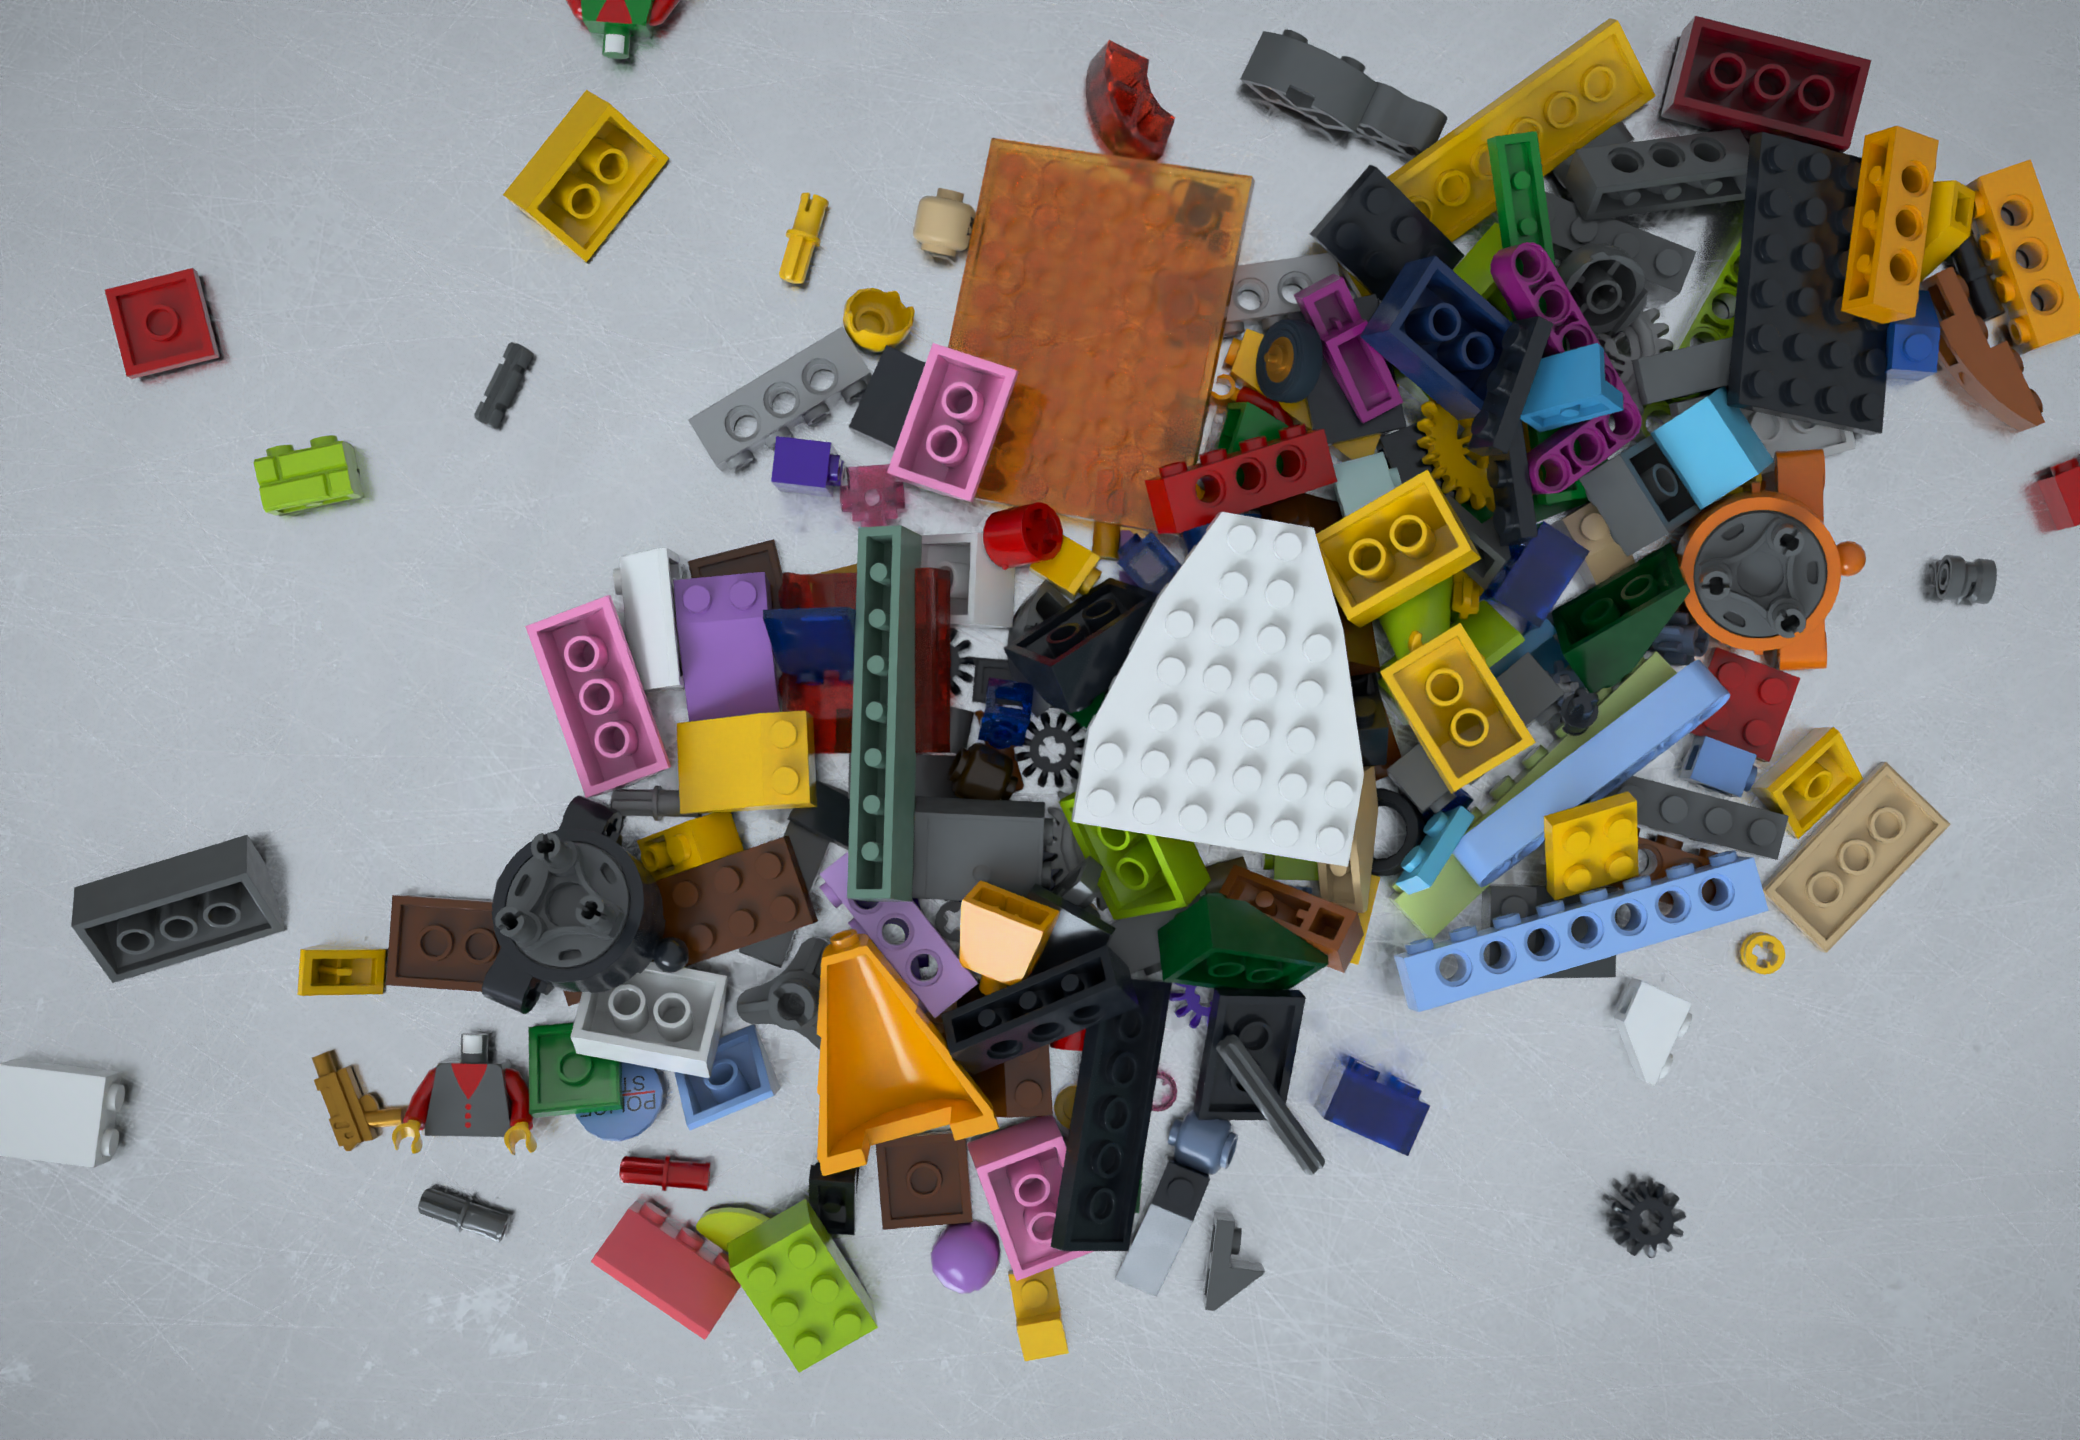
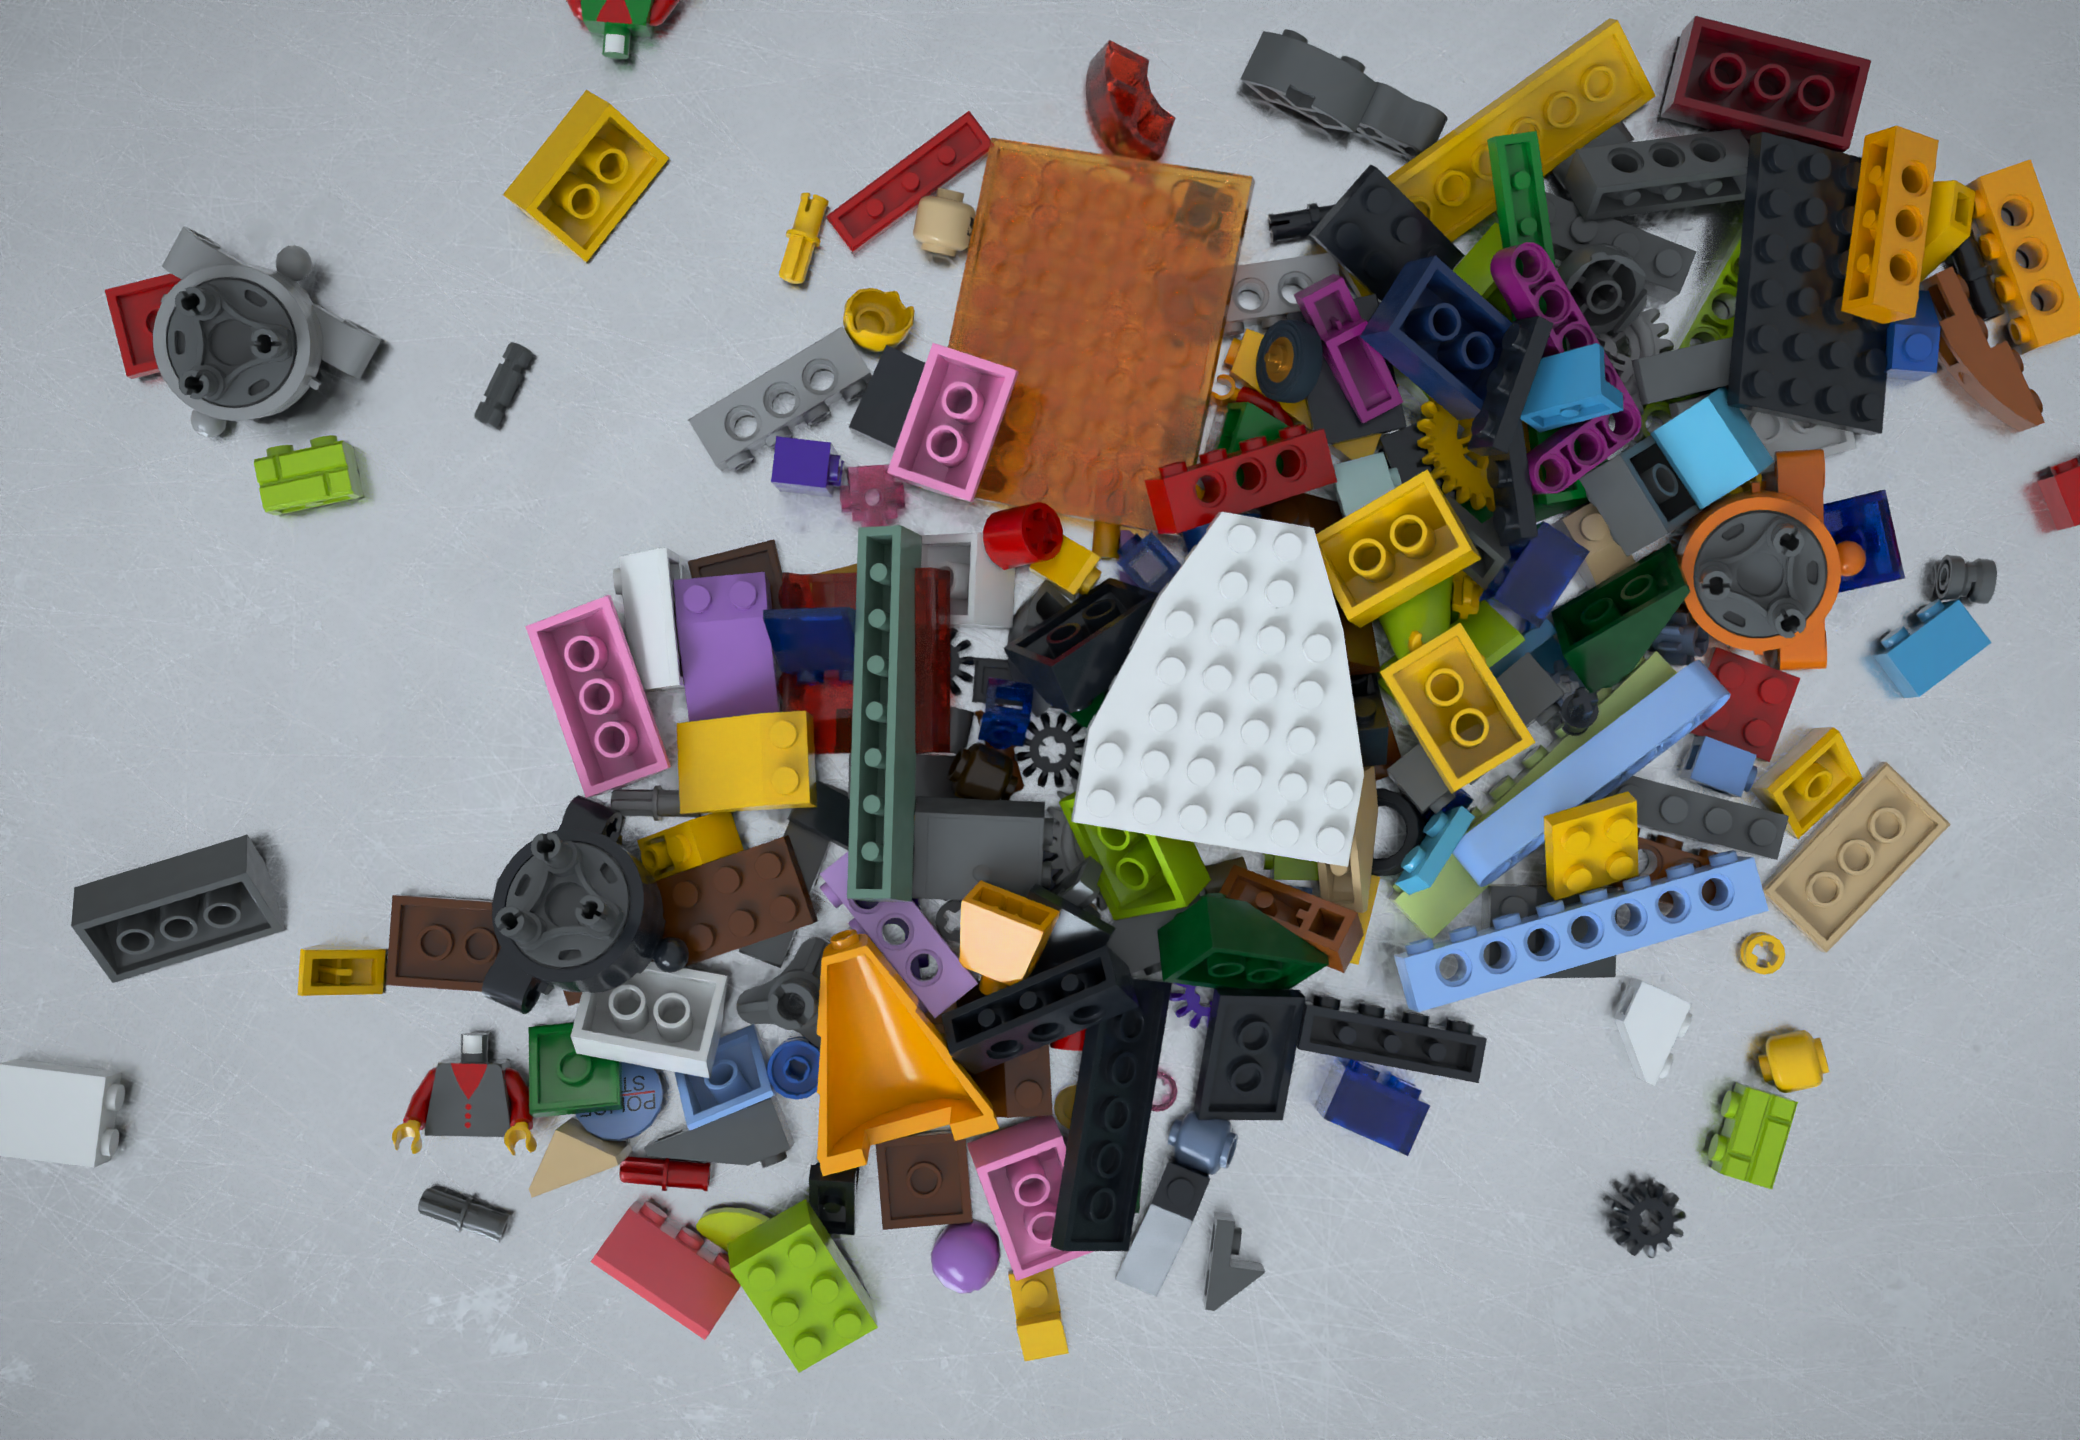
(246, 336): none -> piece
(351, 1115): pearl gold piece -> none
(574, 1156): none -> tan slope
(738, 1138): none -> dark grey slope
(794, 1068): none -> blue wheel
(903, 185): none -> red tile
(1270, 1104): dark grey axle -> none
(1296, 223): none -> black pin
(1391, 1041): none -> black brick
(1752, 1135): none -> lime brick
(1794, 1061): none -> yellow head
(1868, 523): none -> clear blue slope
(1931, 647): none -> dark azure brick

